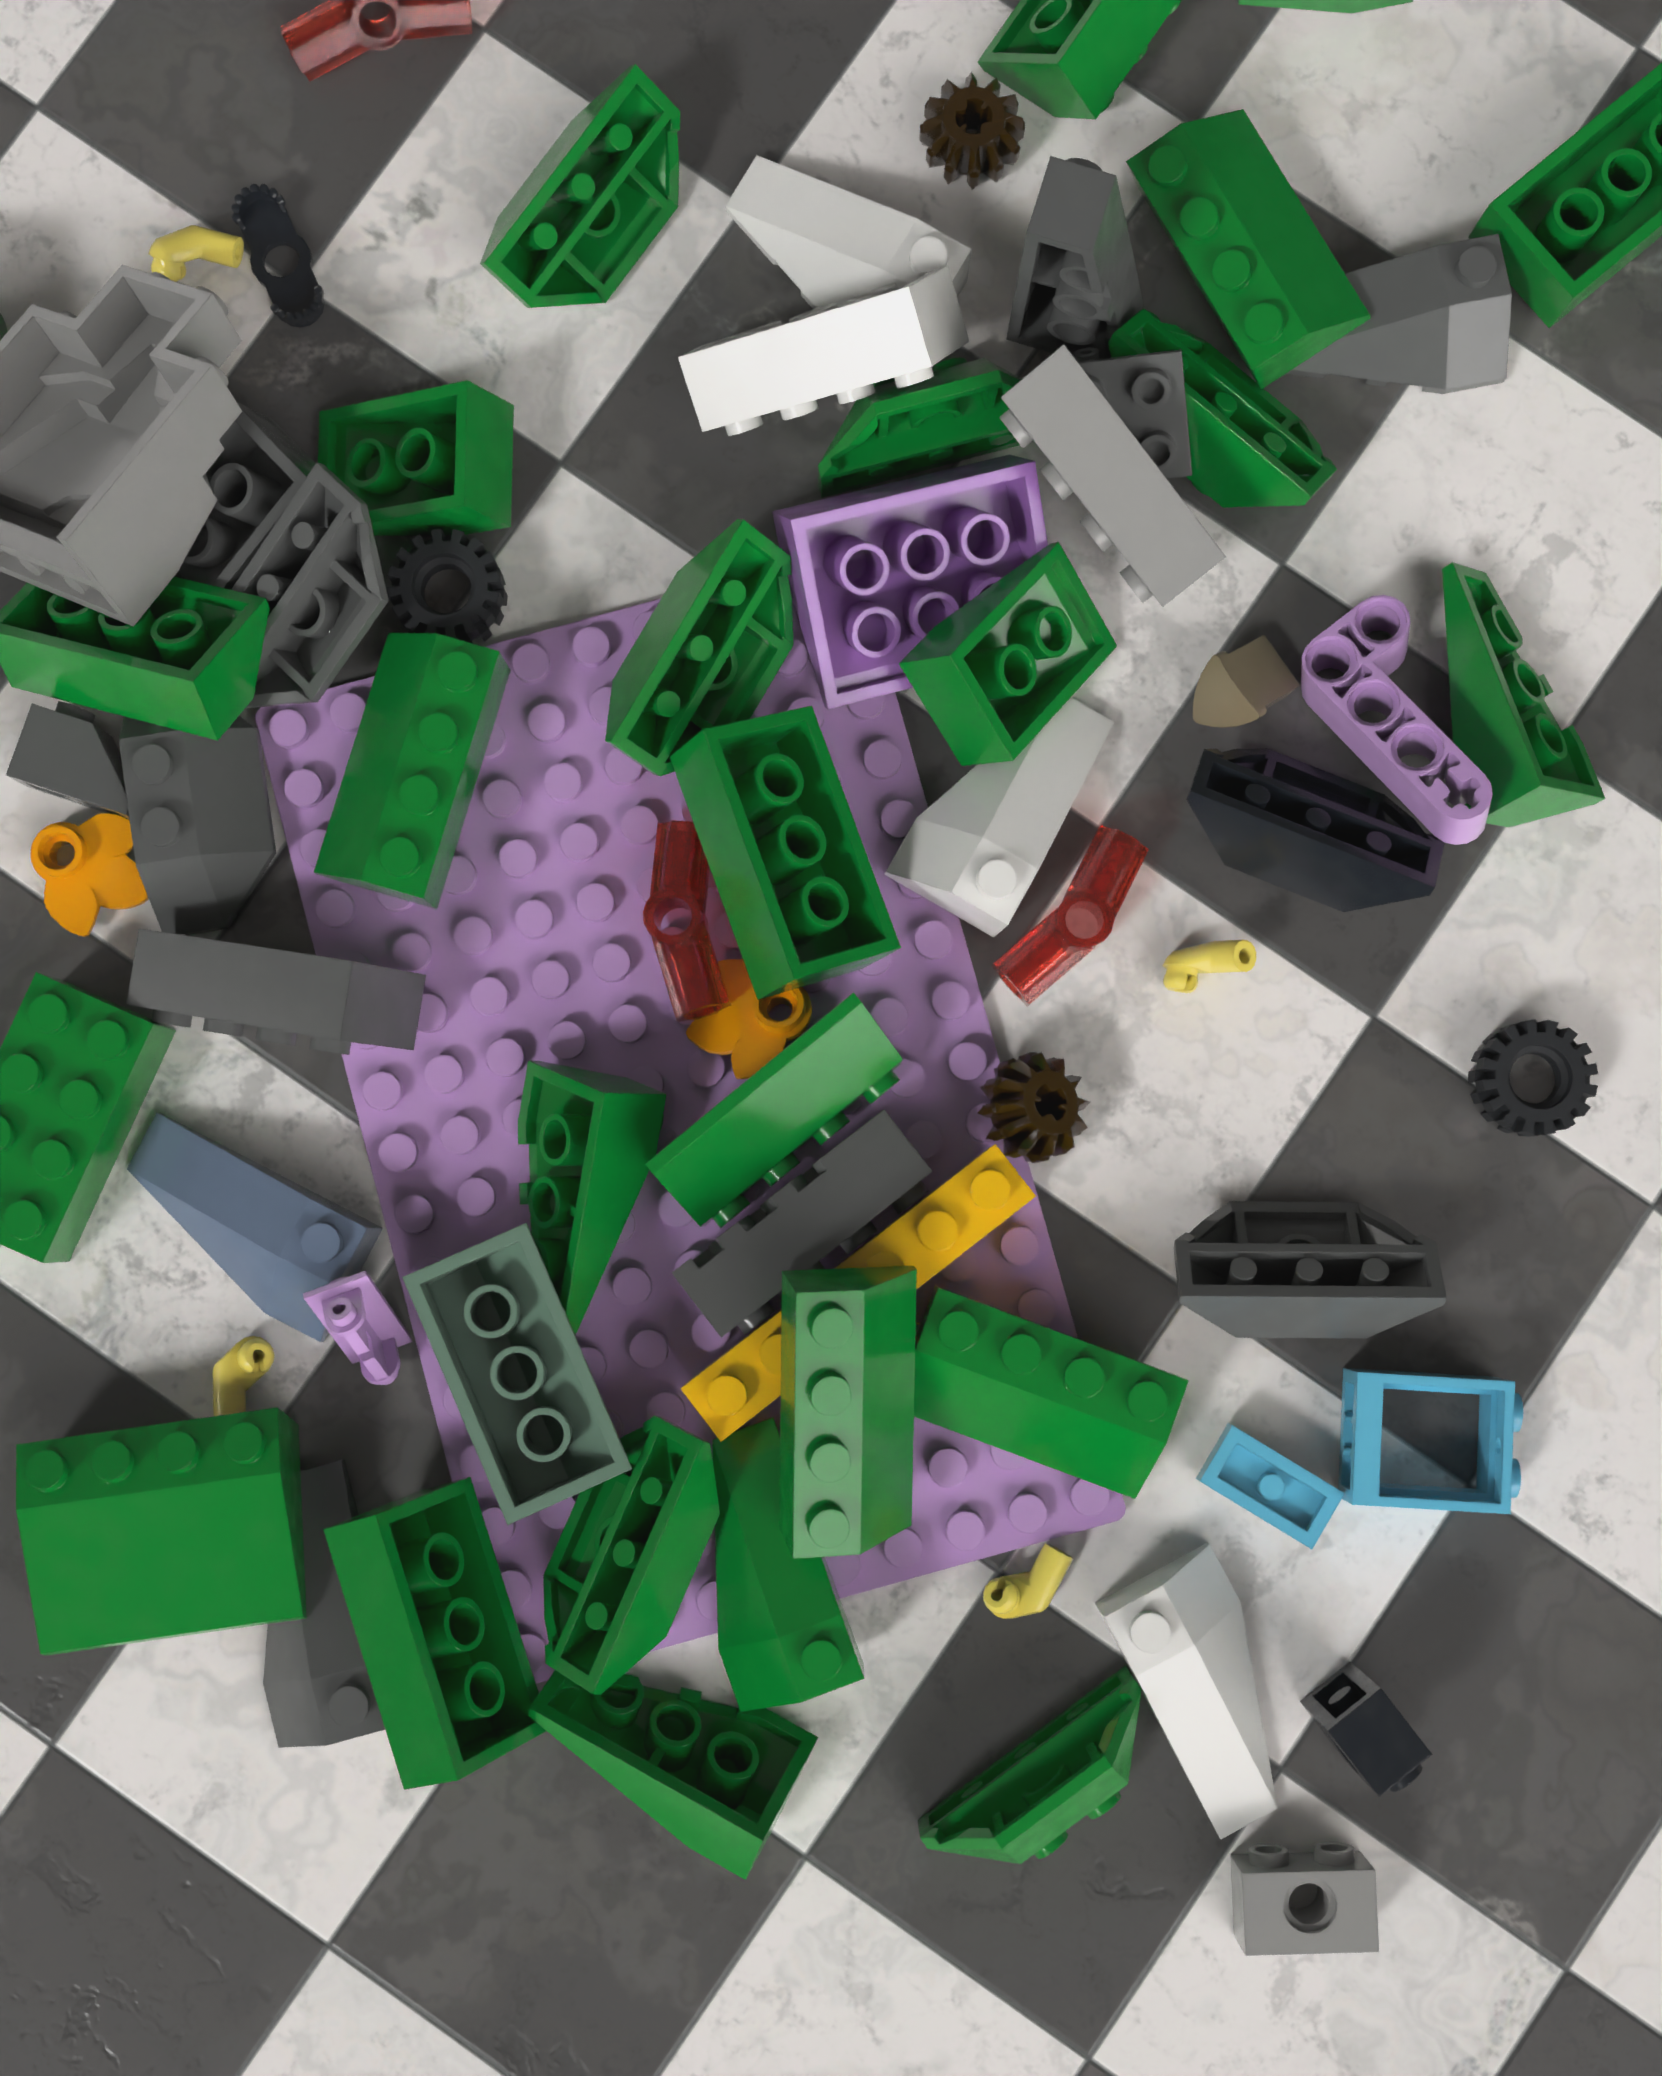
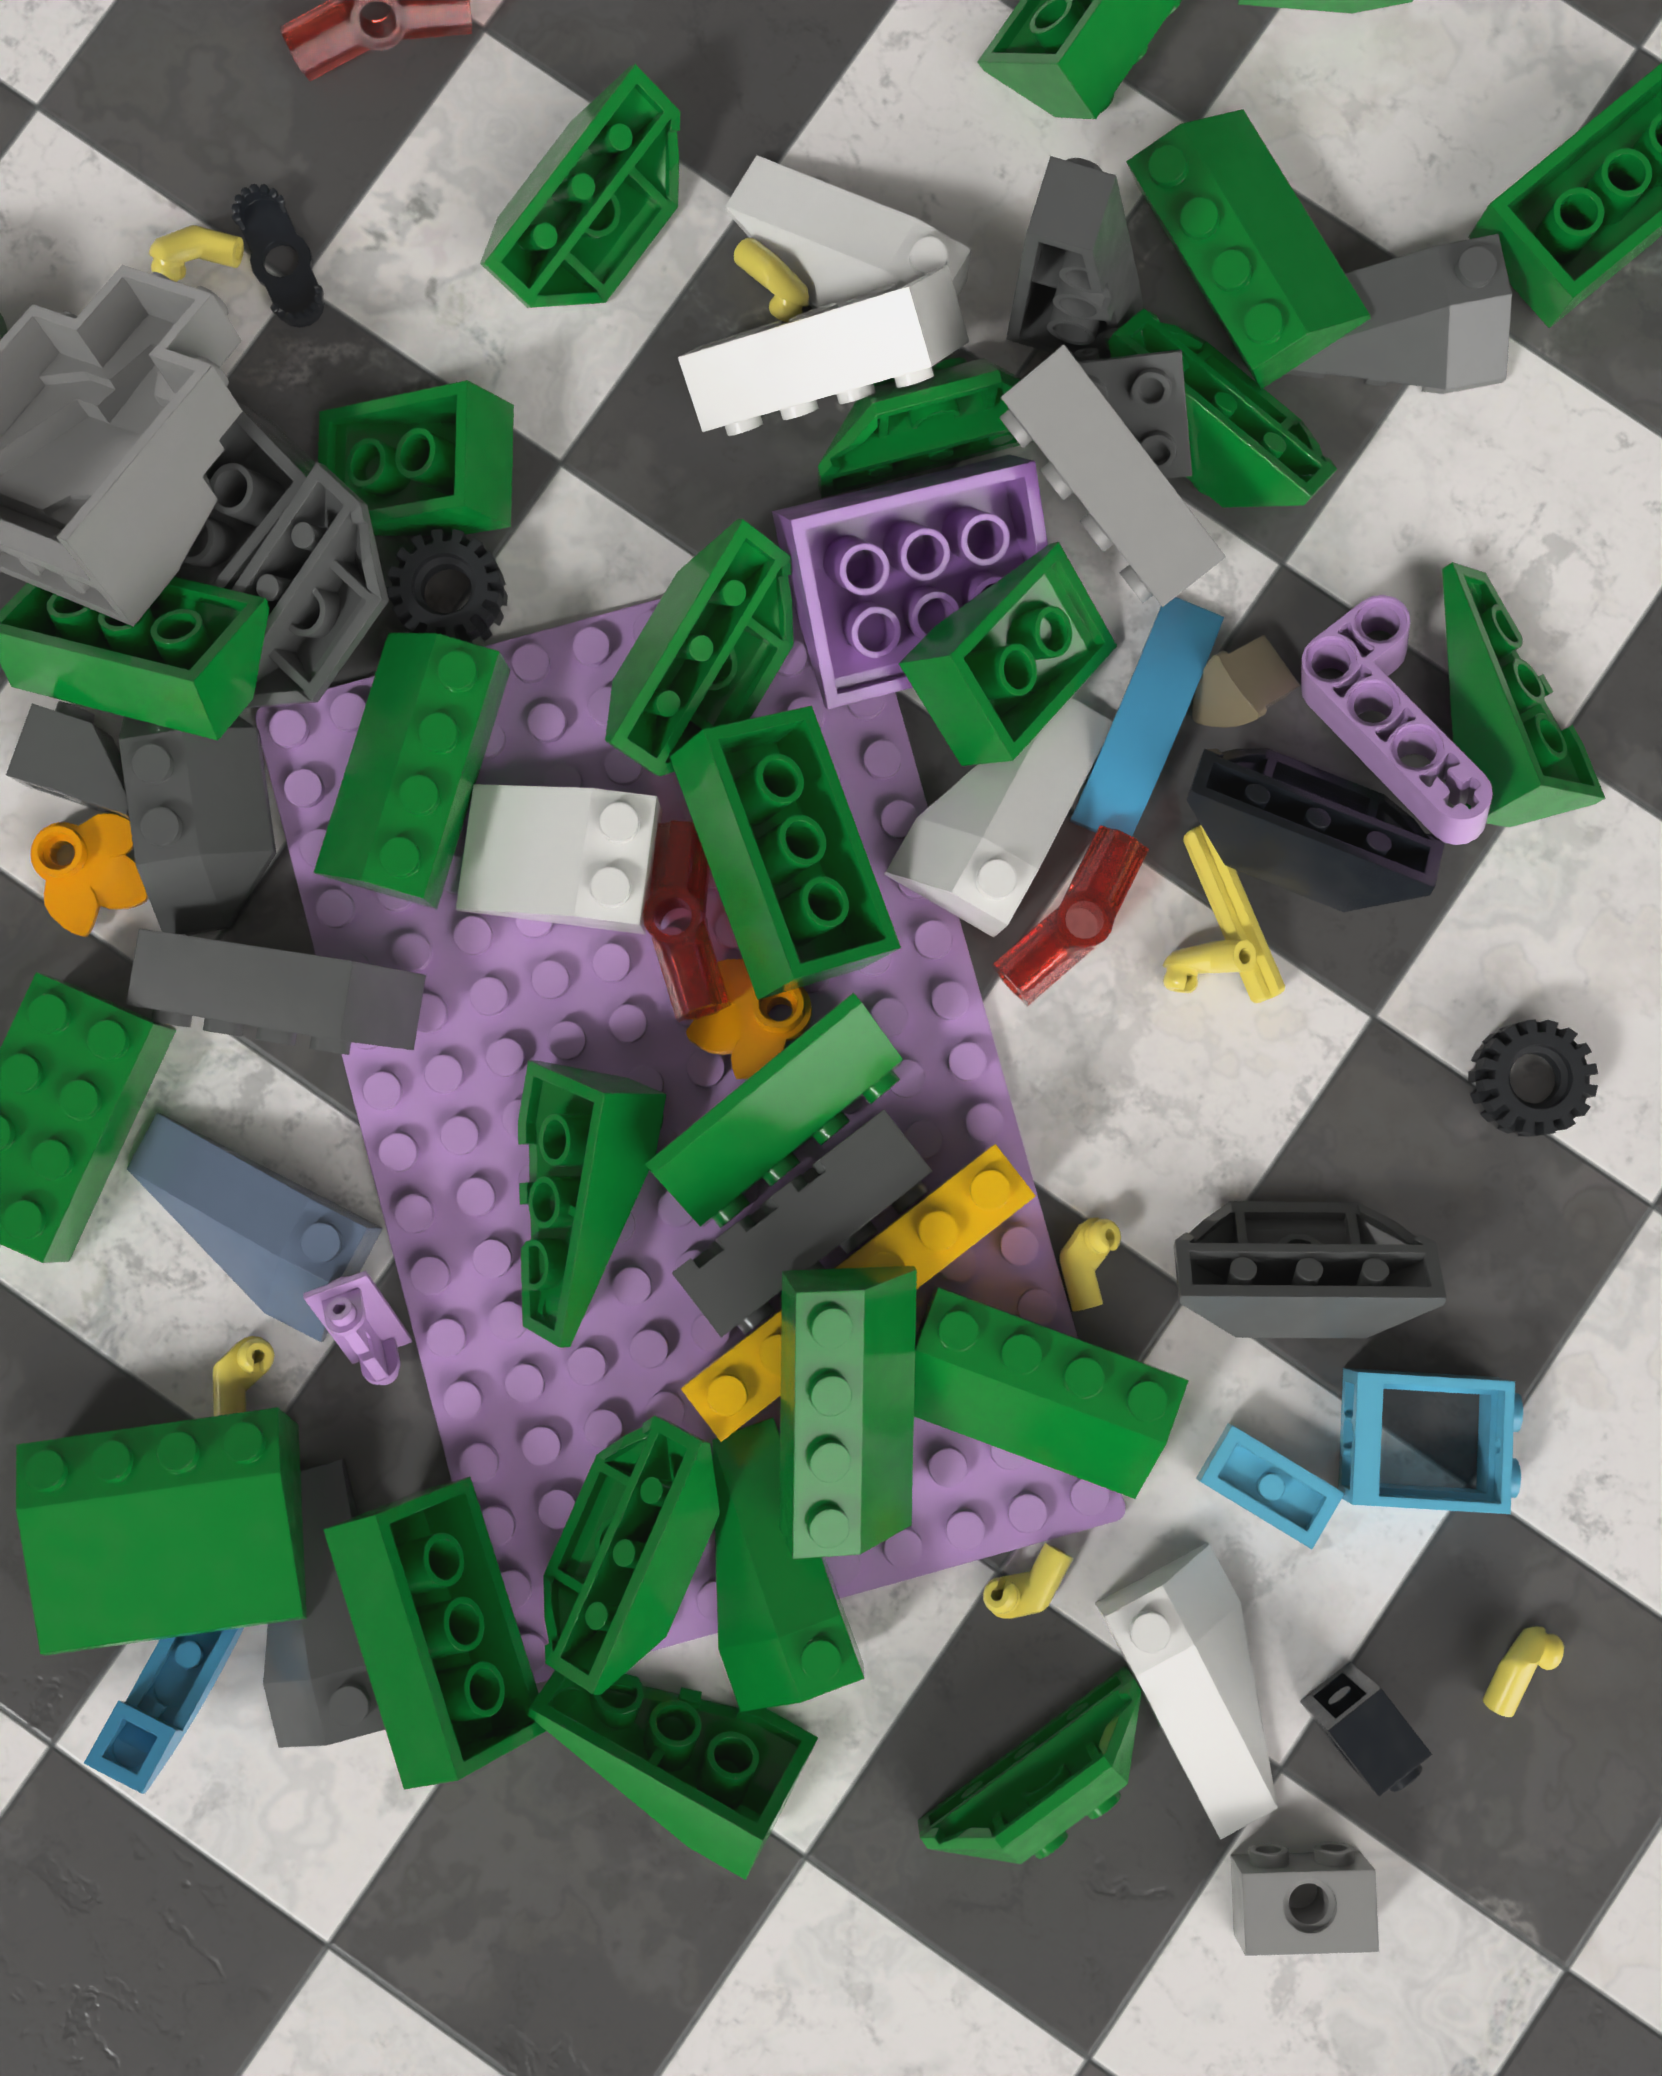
(160, 1707): none -> dark azure slope
(517, 1373): sand green slope -> none
(560, 855): none -> white slope
(774, 275): none -> light yellow arm
(972, 109): dark brown gear -> none
(1033, 1107): dark brown gear -> none
(1083, 1256): none -> light yellow arm
(1148, 717): none -> dark azure slope
(1234, 914): none -> light yellow axle
(1517, 1667): none -> light yellow arm

